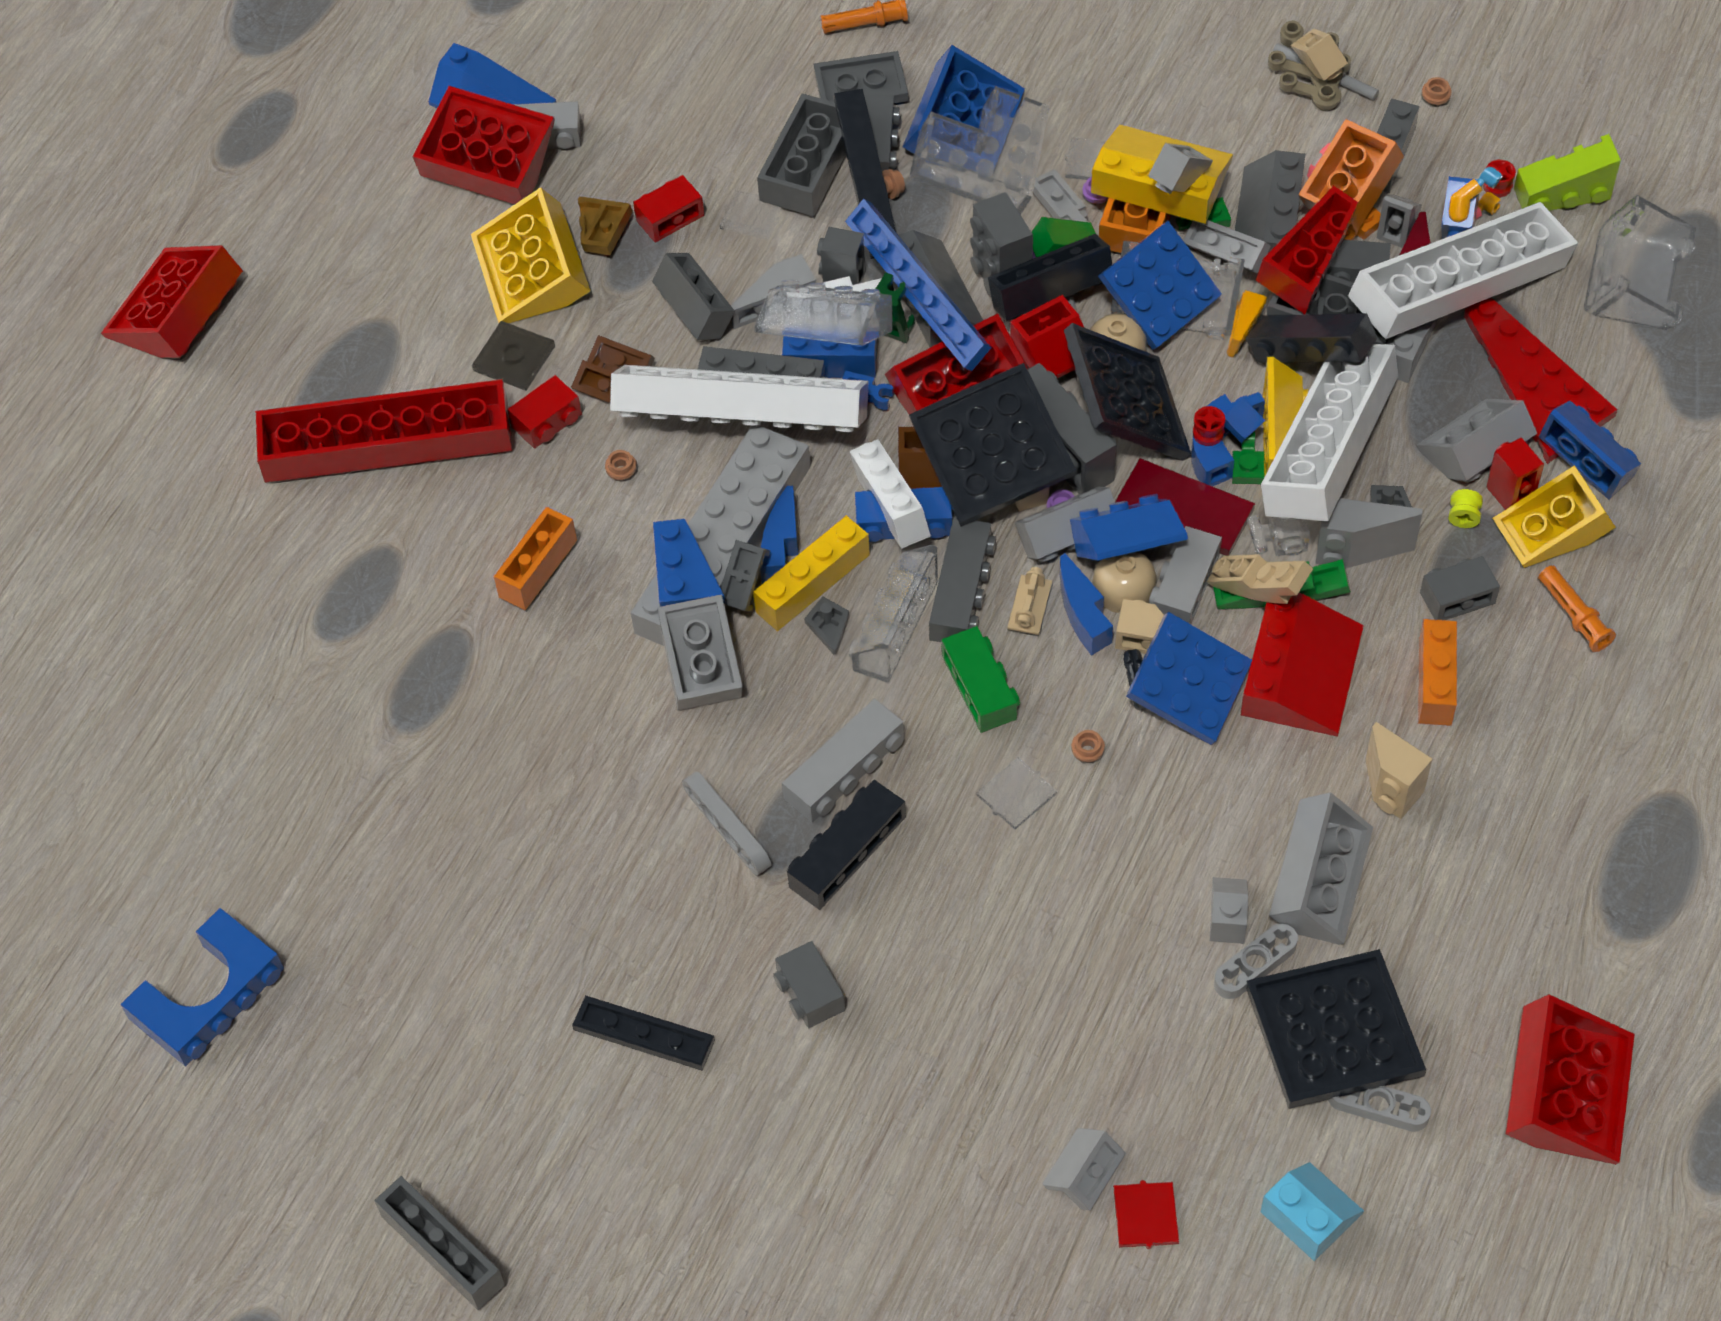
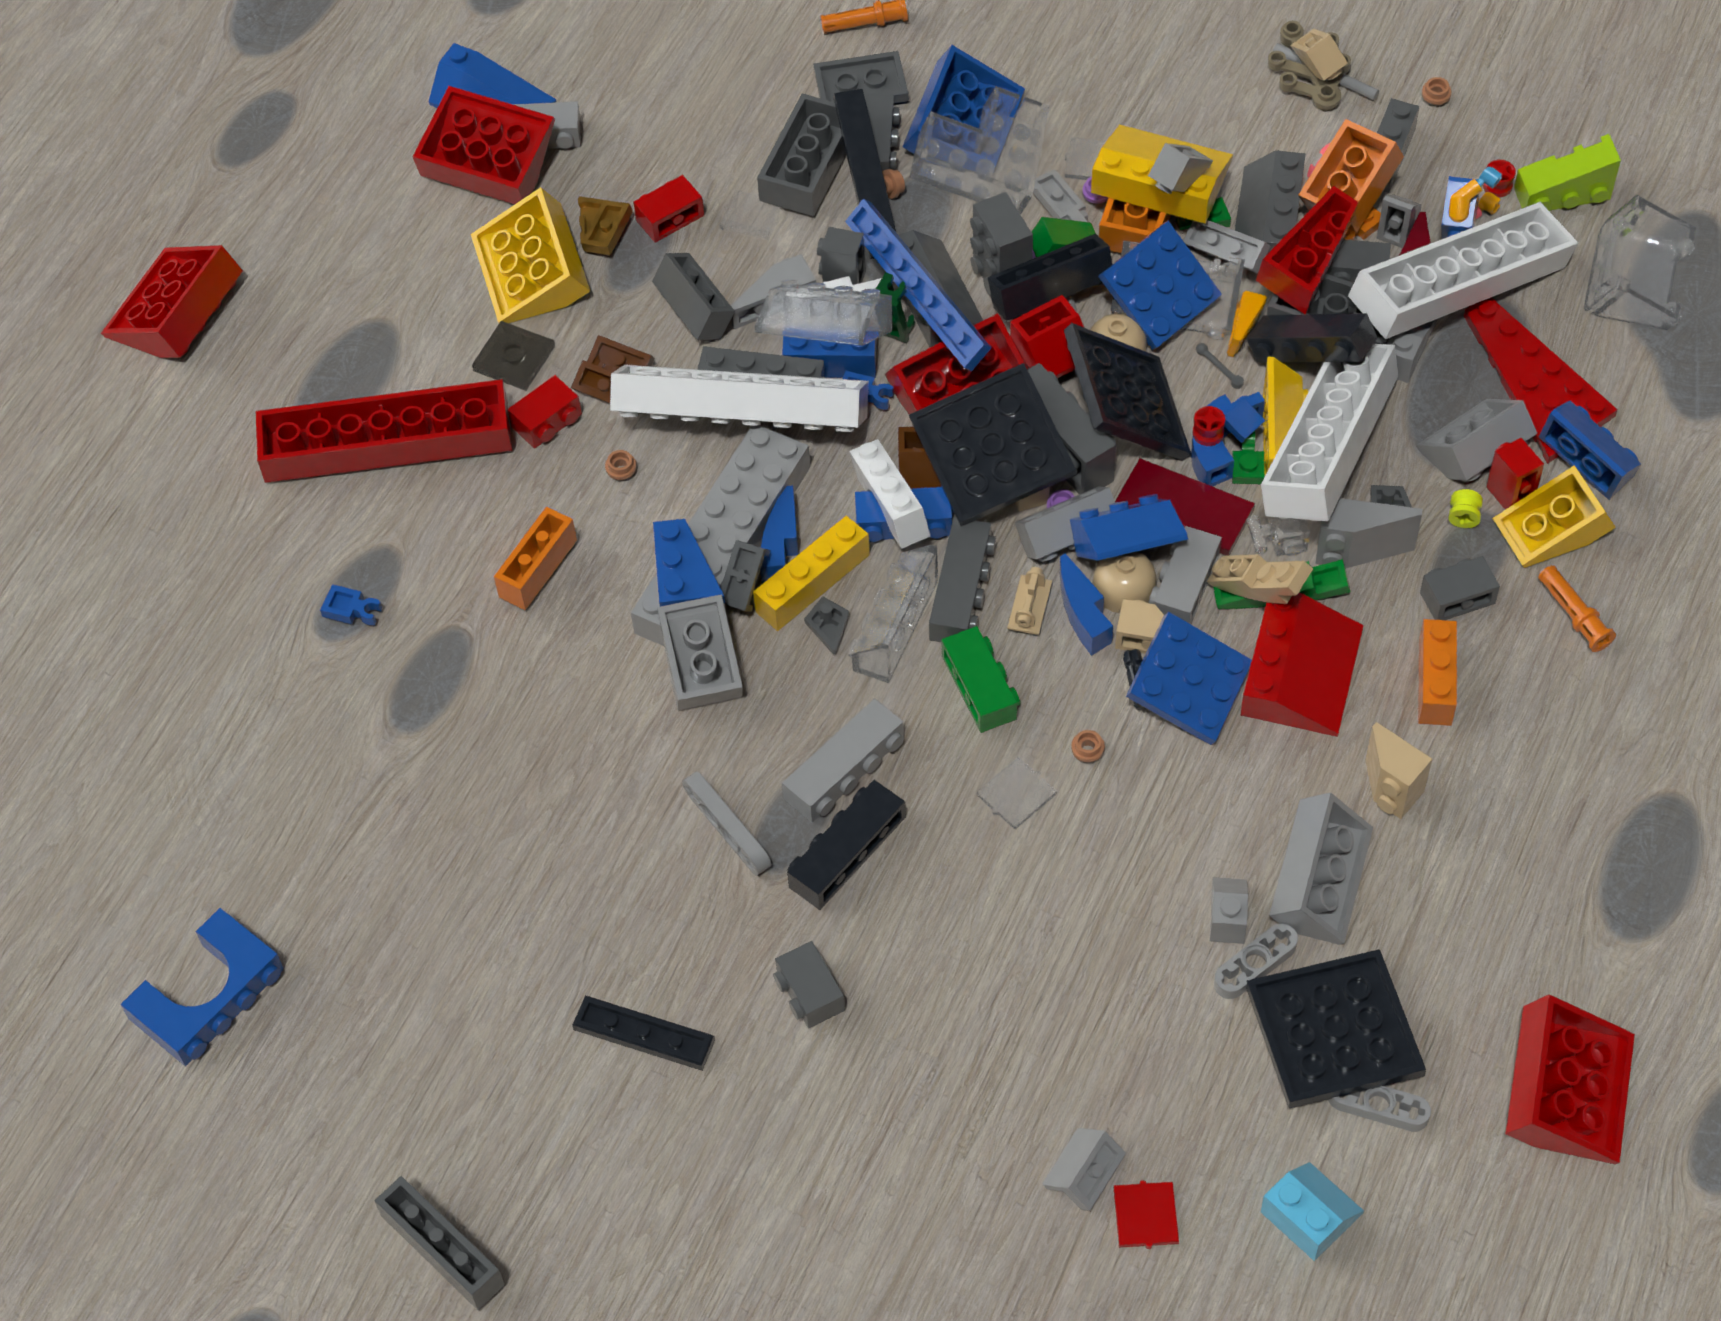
(346, 604): none -> blue plate
(1236, 380): none -> dark grey hinge

